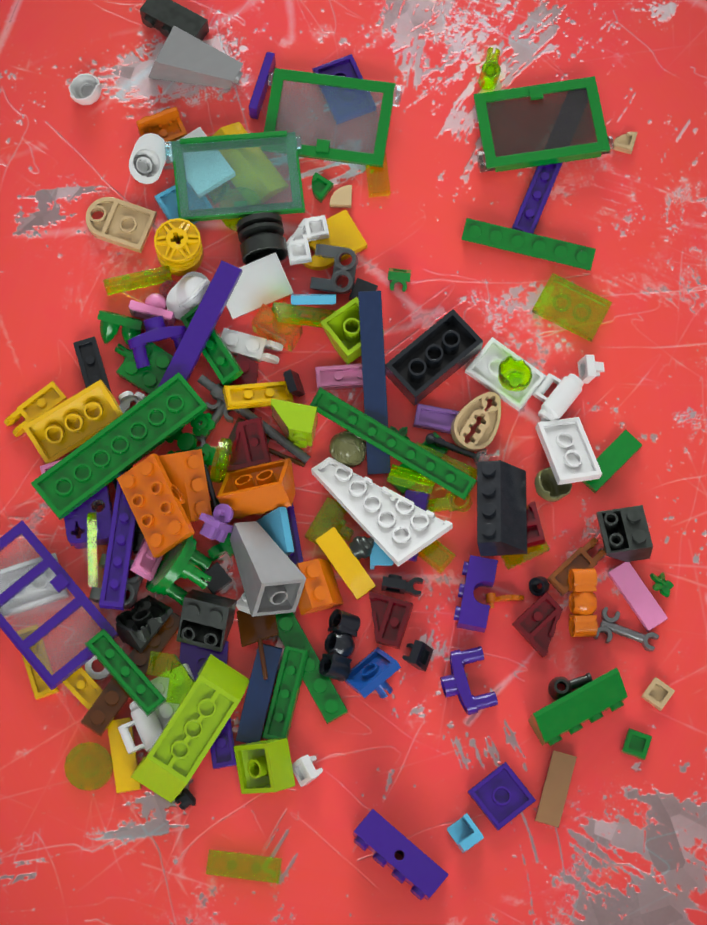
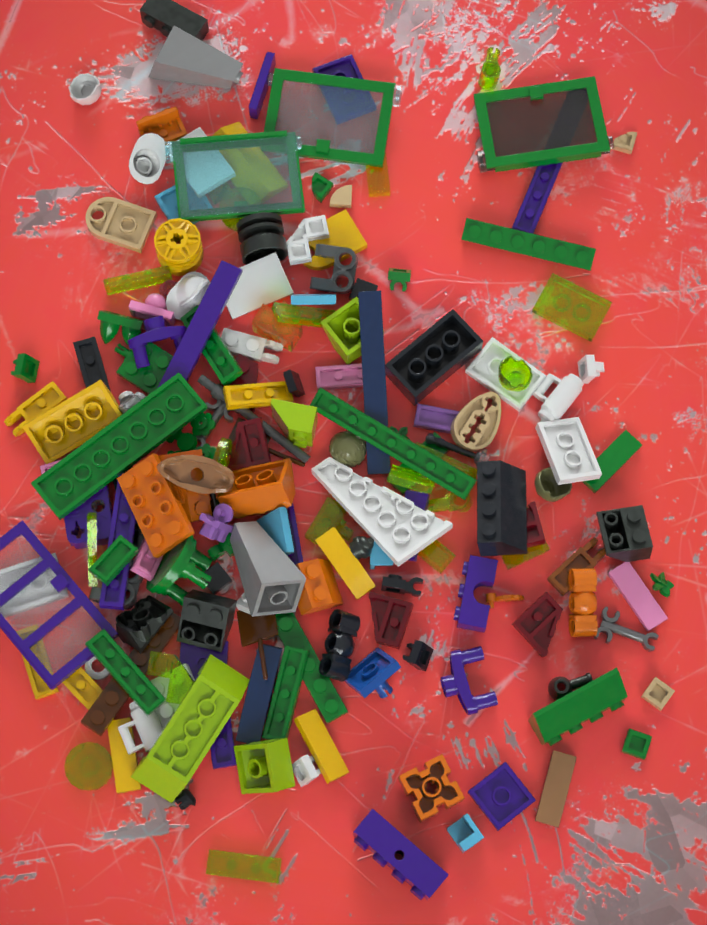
(26, 368): none -> green tile
(113, 560): none -> green tile
(129, 403): none -> light grey tile
(215, 476): none -> medium nougat piece
(321, 746): none -> yellow tile
(435, 773): none -> orange brick
(535, 582): black hinge -> none

